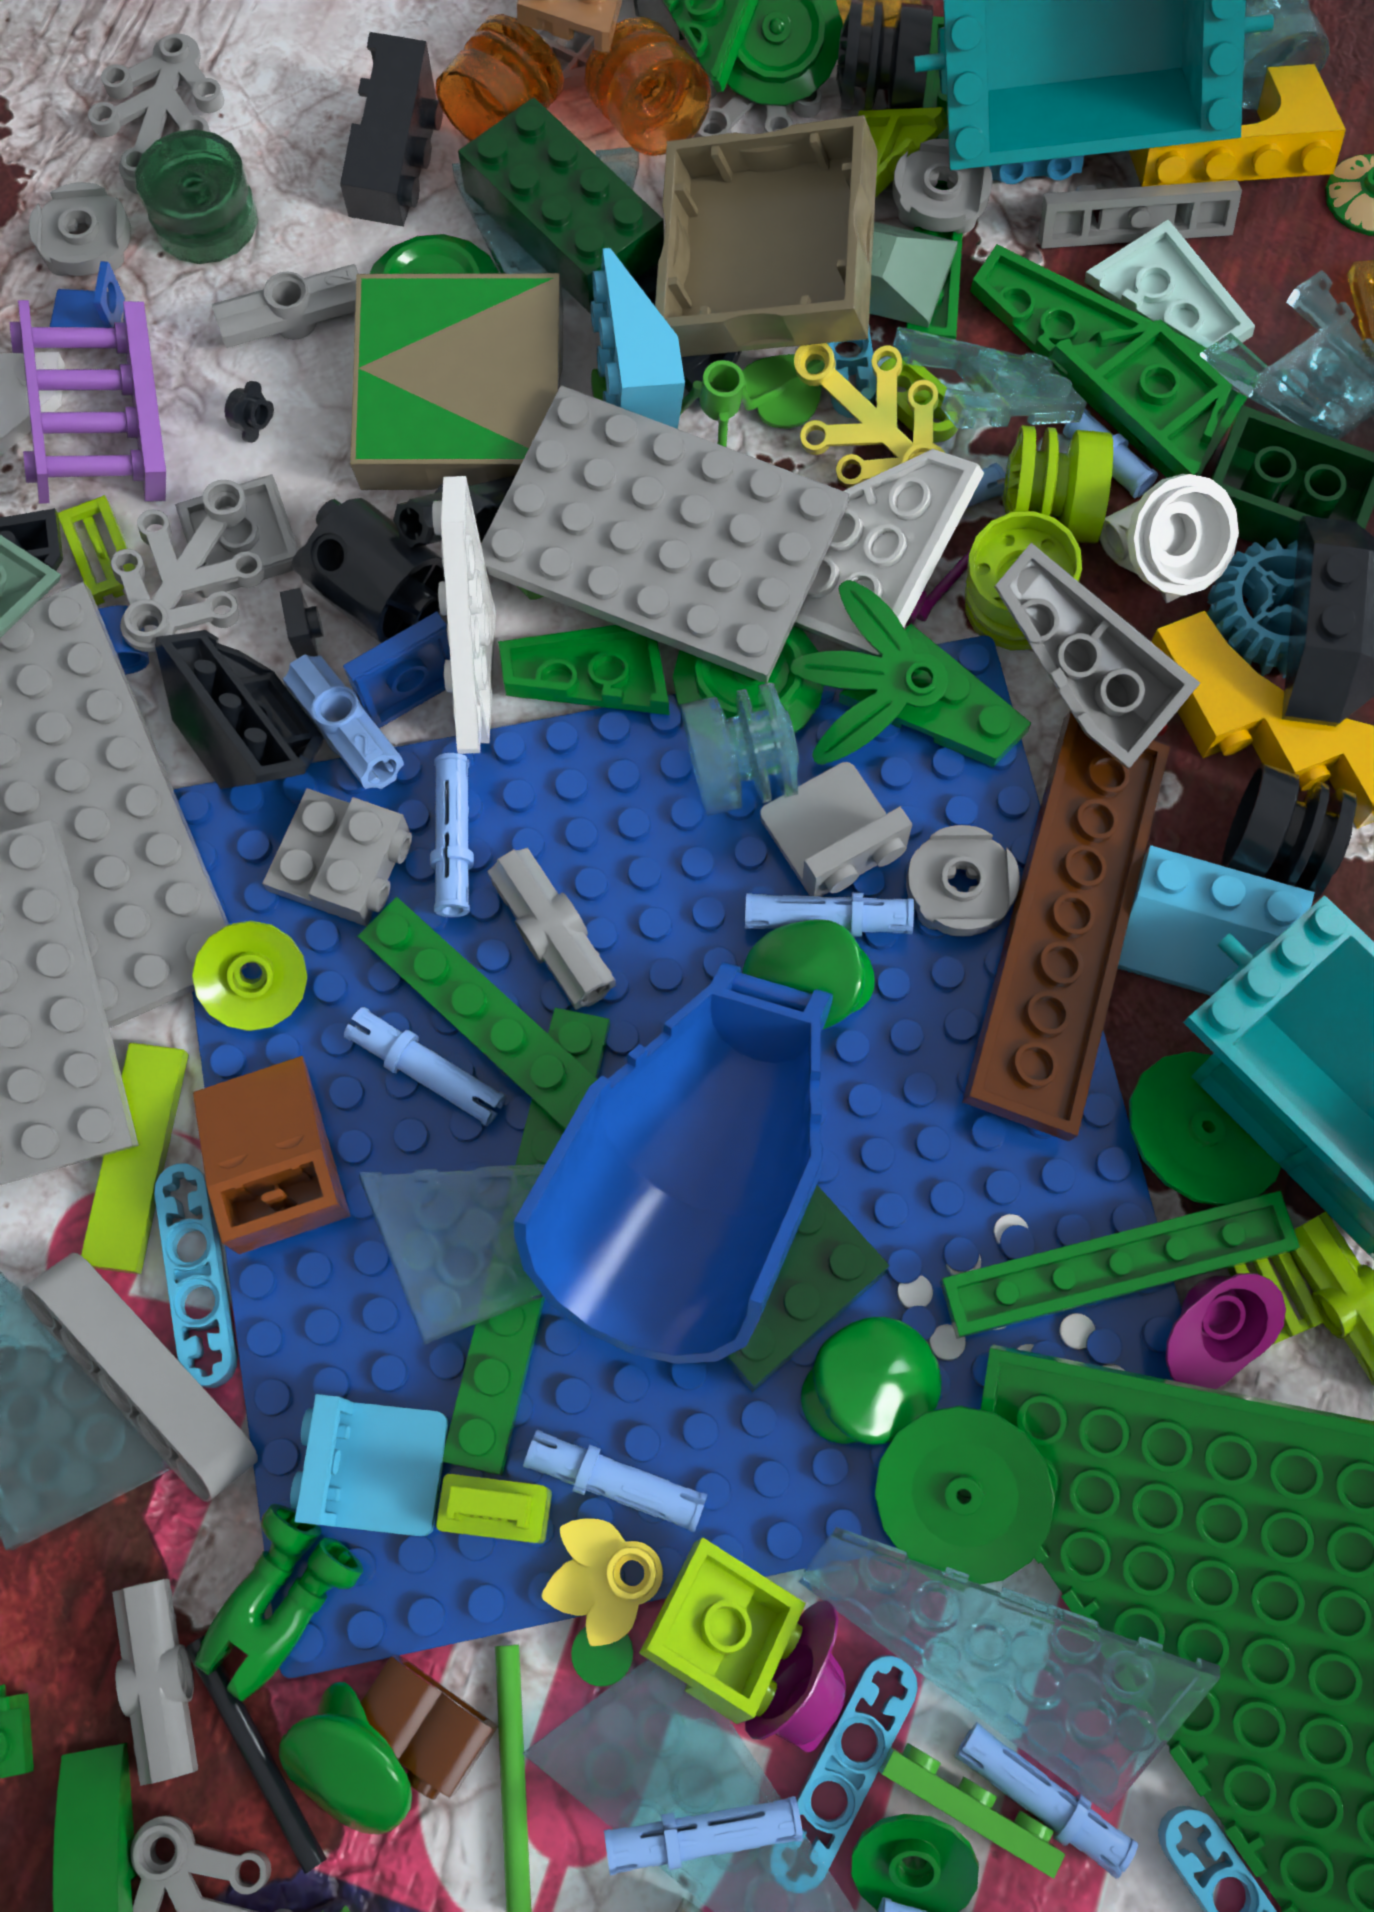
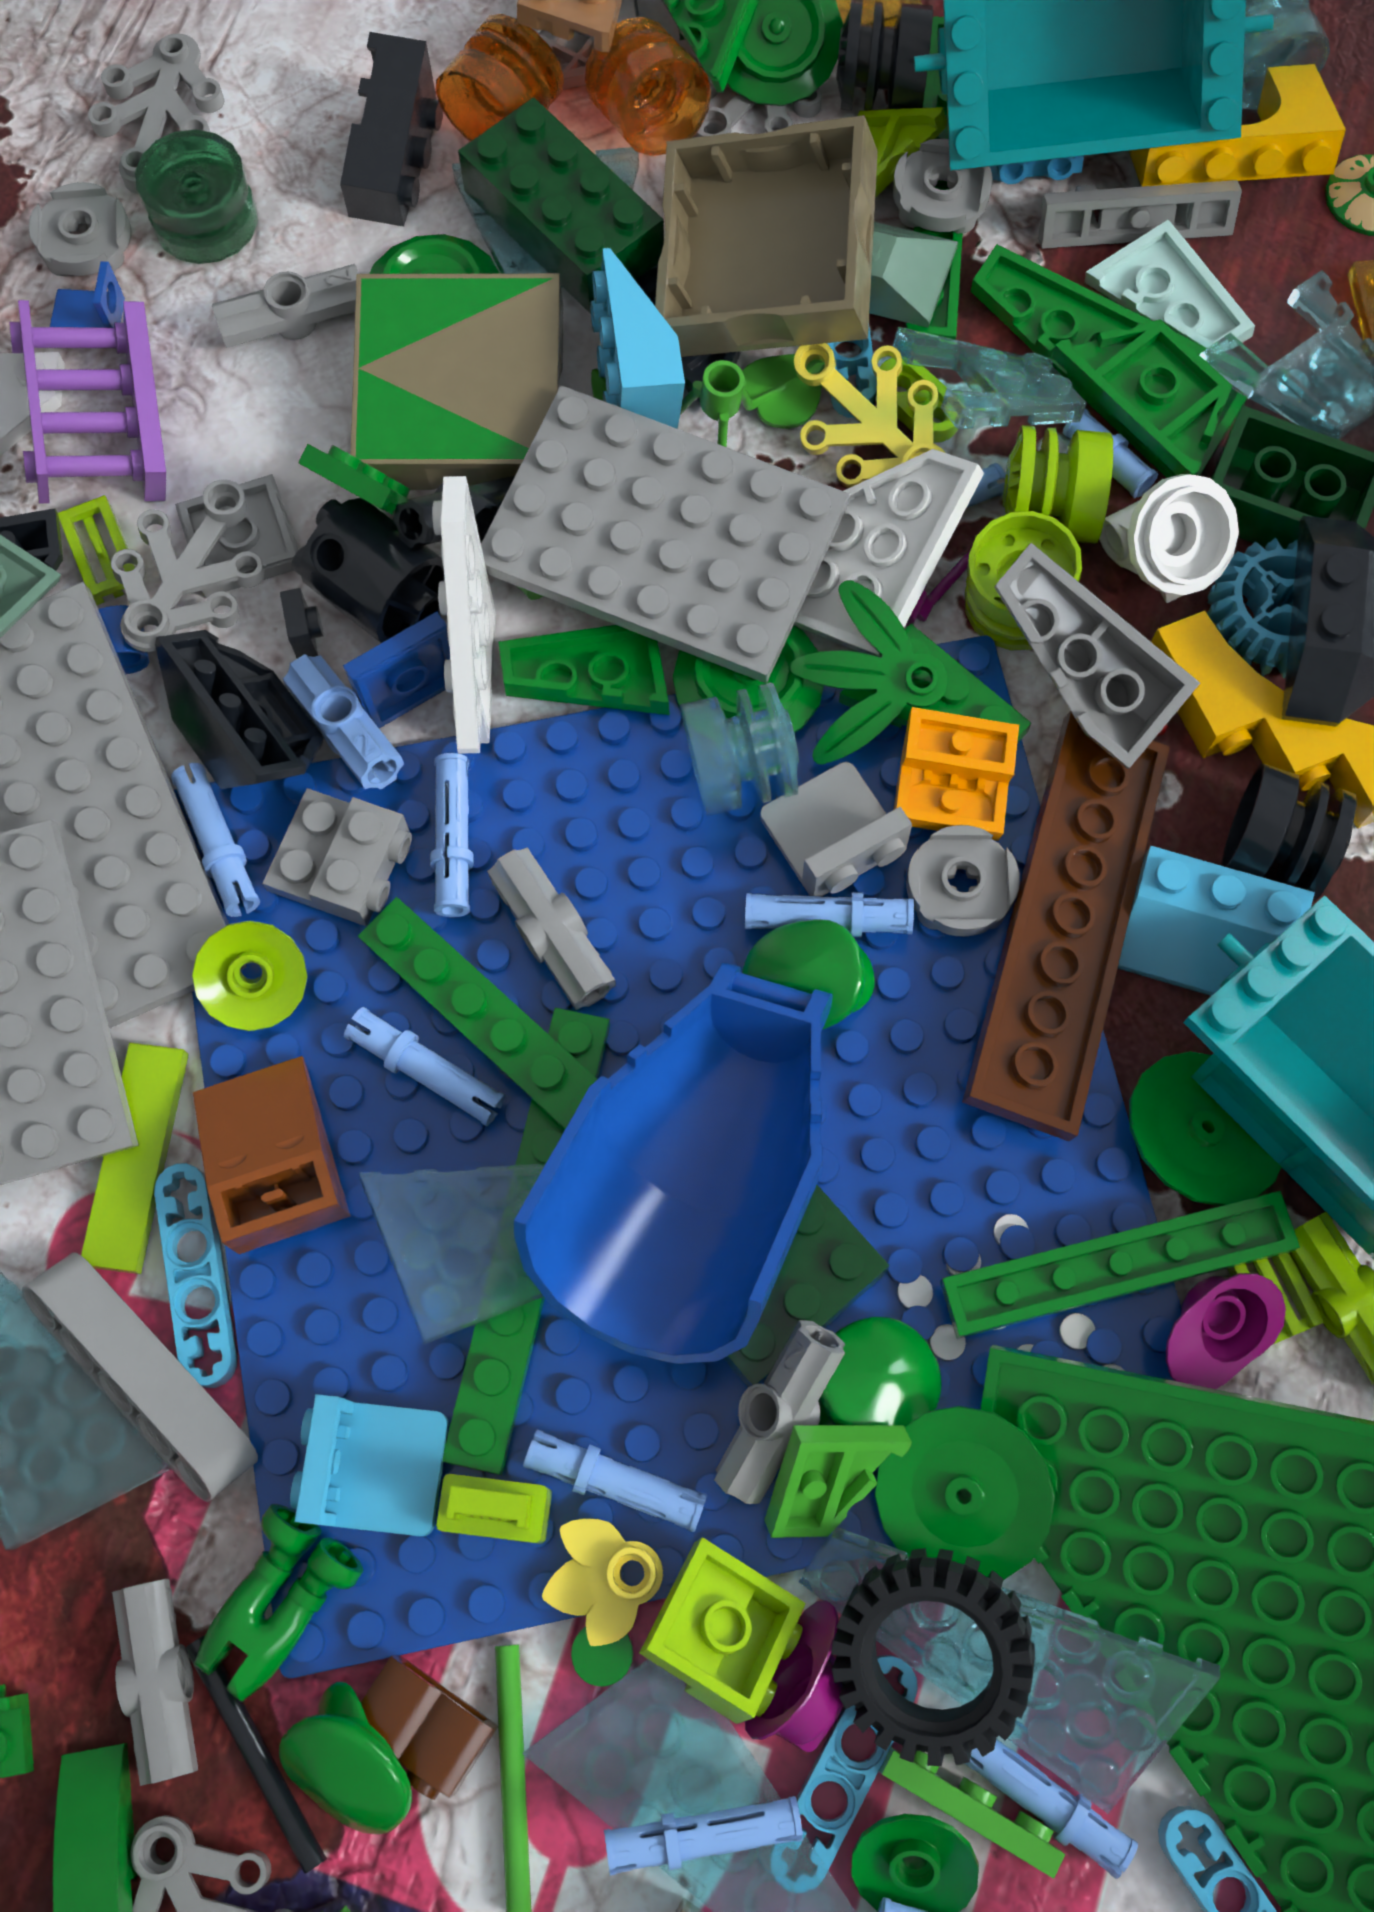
(221, 857): none -> light blue pin
(248, 410): black plate -> none
(355, 477): none -> green wing
(773, 1408): none -> light grey piece
(828, 1473): none -> bright green wing
(909, 1724): none -> black tyre
(956, 771): none -> light orange slope

